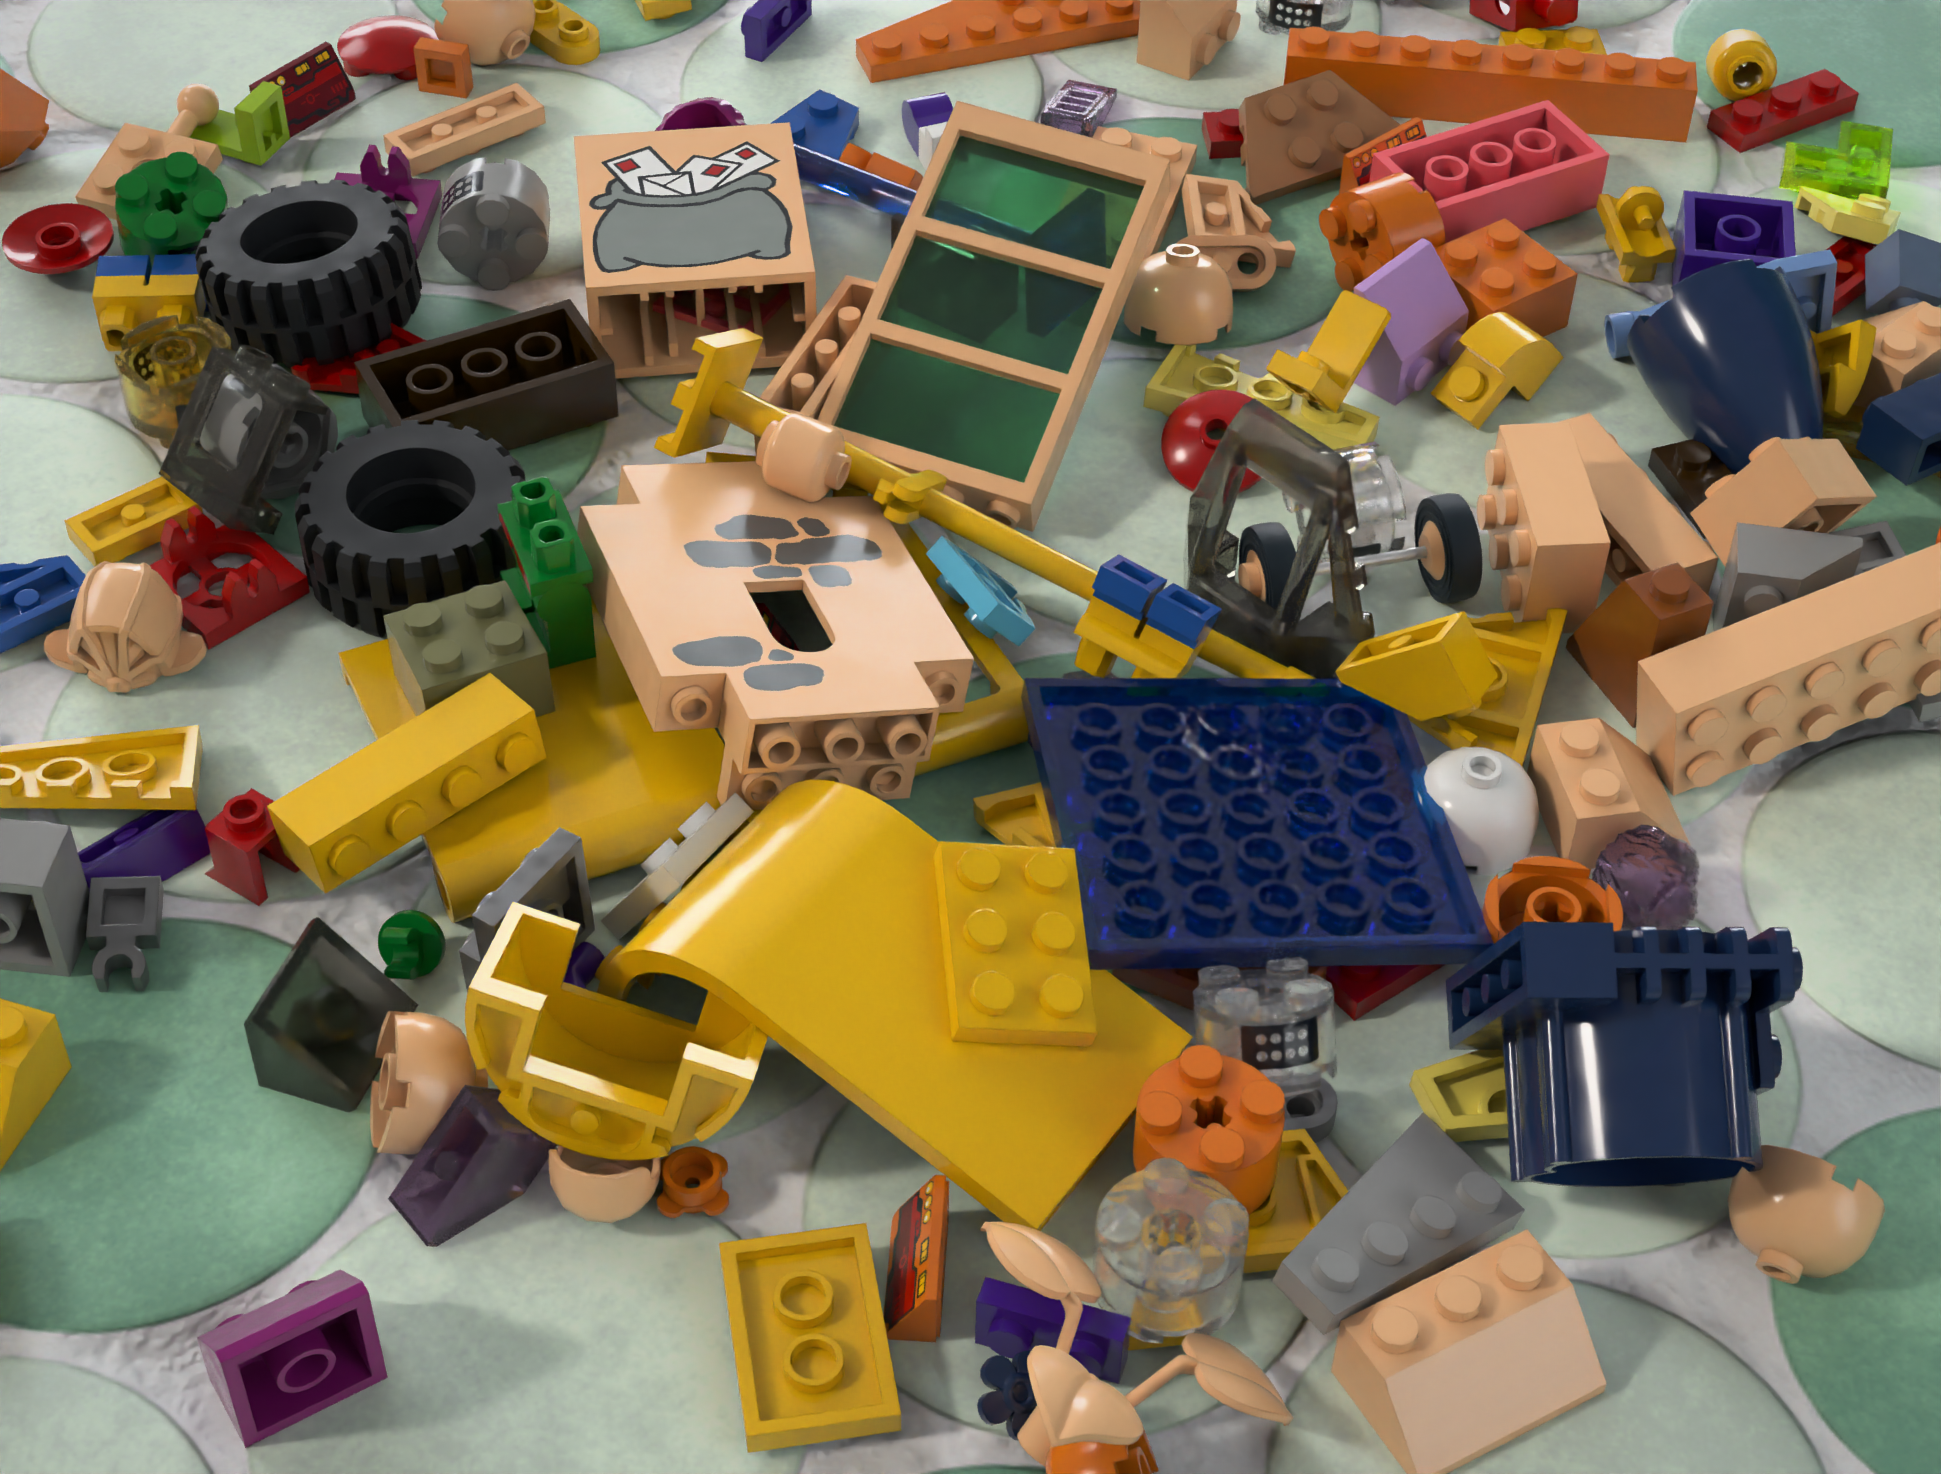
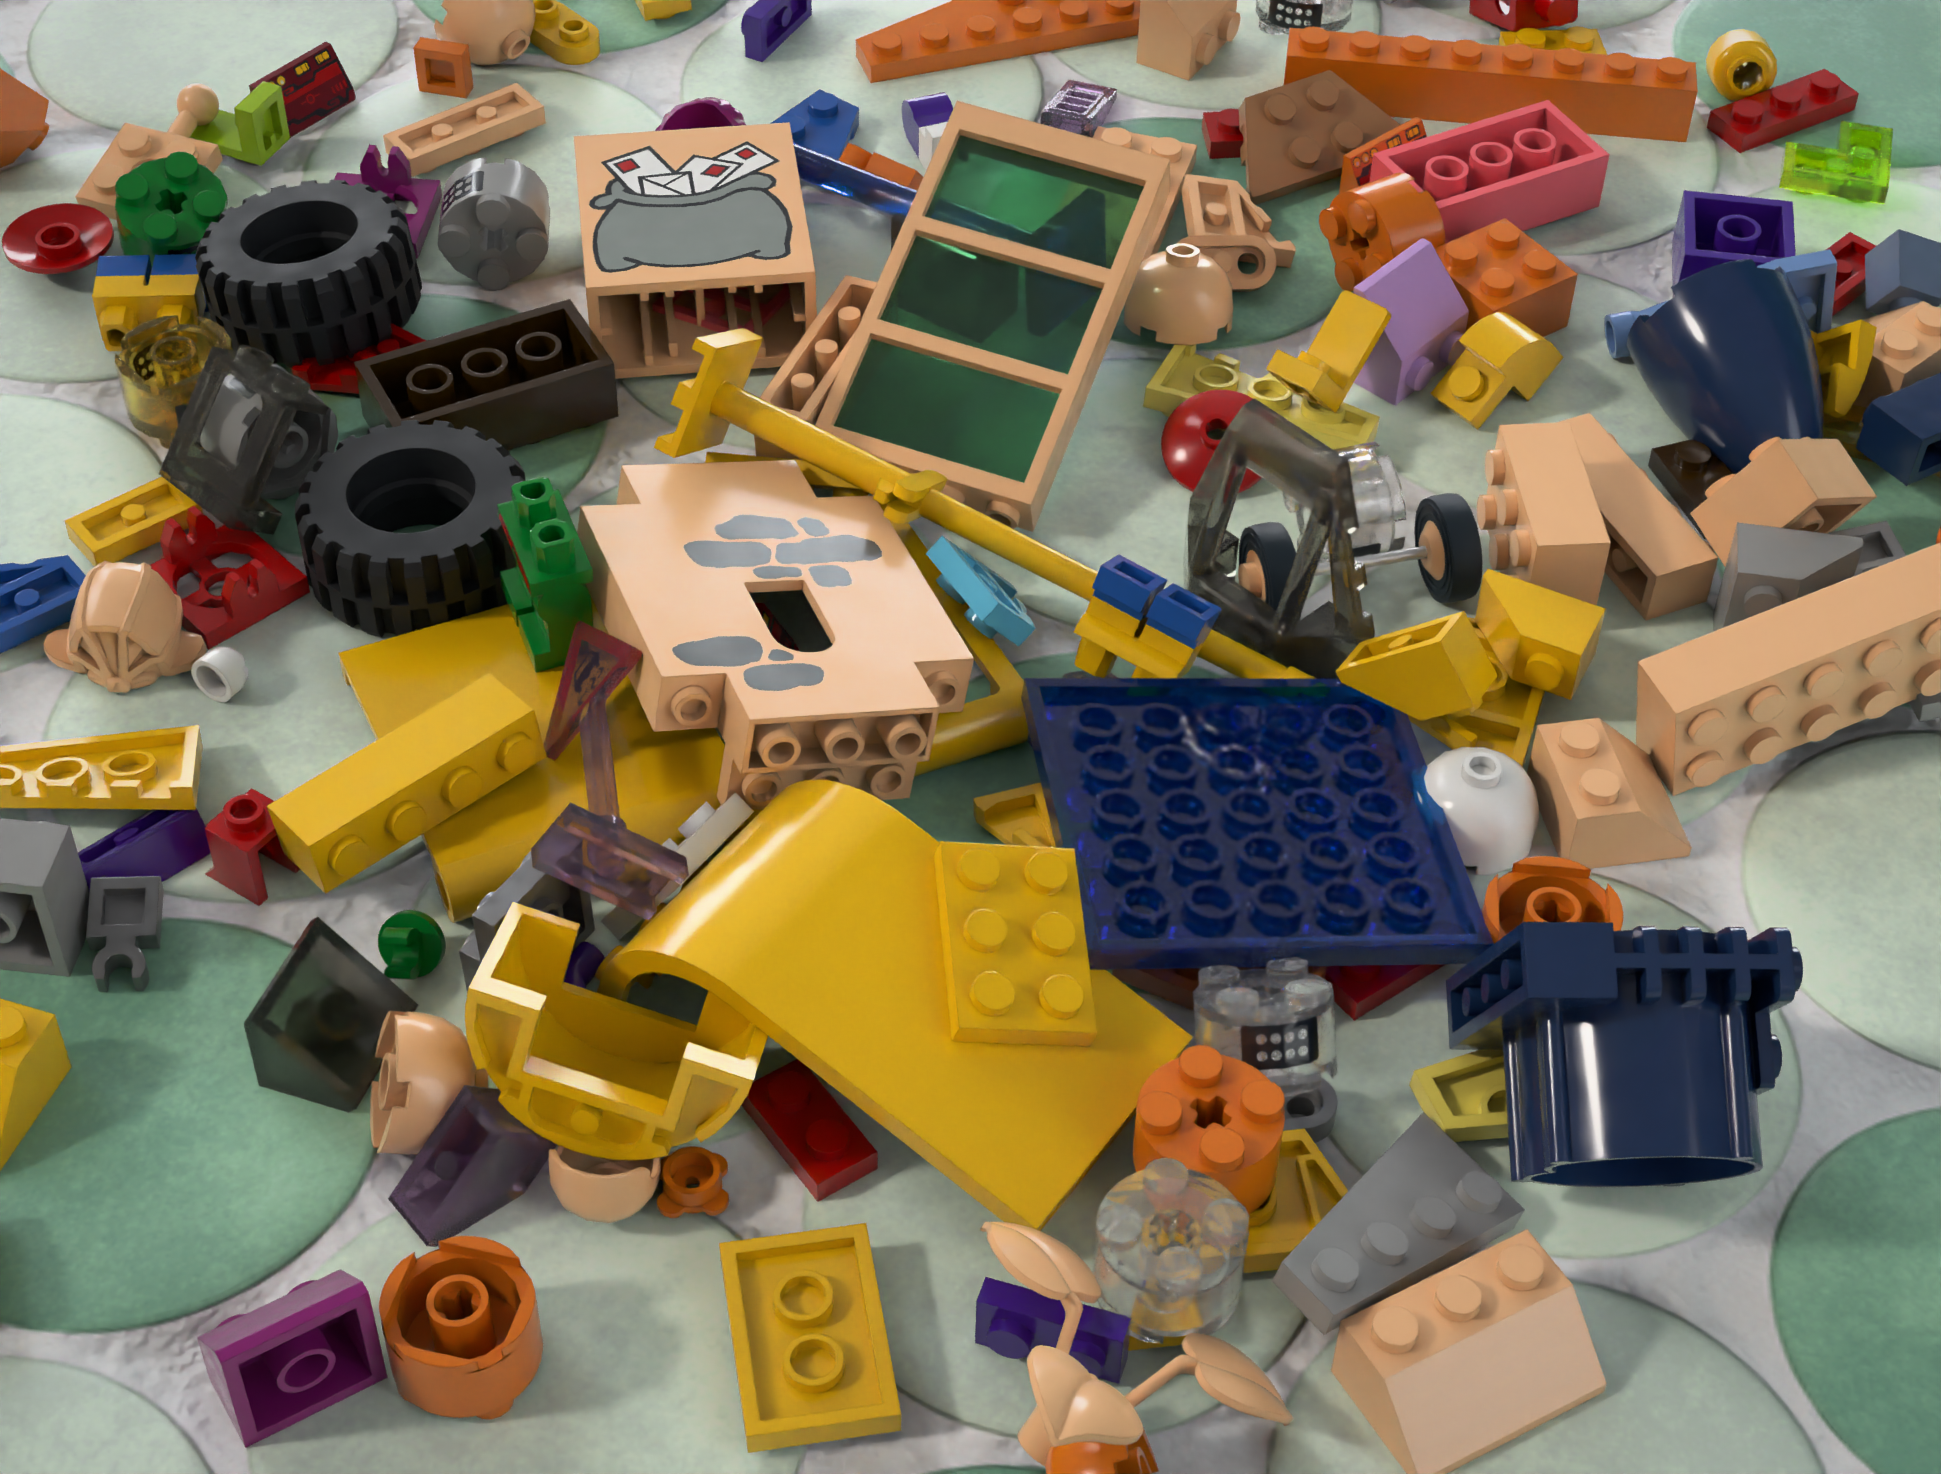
(220, 673): none -> white hinge
(382, 46): red dish -> none
(462, 638): olive brick -> none
(462, 1328): none -> orange brick
(595, 846): none -> piece
(803, 457): light nougat head -> none
(810, 1129): none -> red plate
(918, 1264): slope -> none
(1013, 1395): dark blue plant -> none
(1538, 632): none -> yellow slope
(1636, 232): yellow hips -> none
(1637, 622): dark orange slope -> none
(1651, 877): hair -> none
(1801, 1217): light nougat cylinder -> none
(1861, 219): light yellow wing -> none

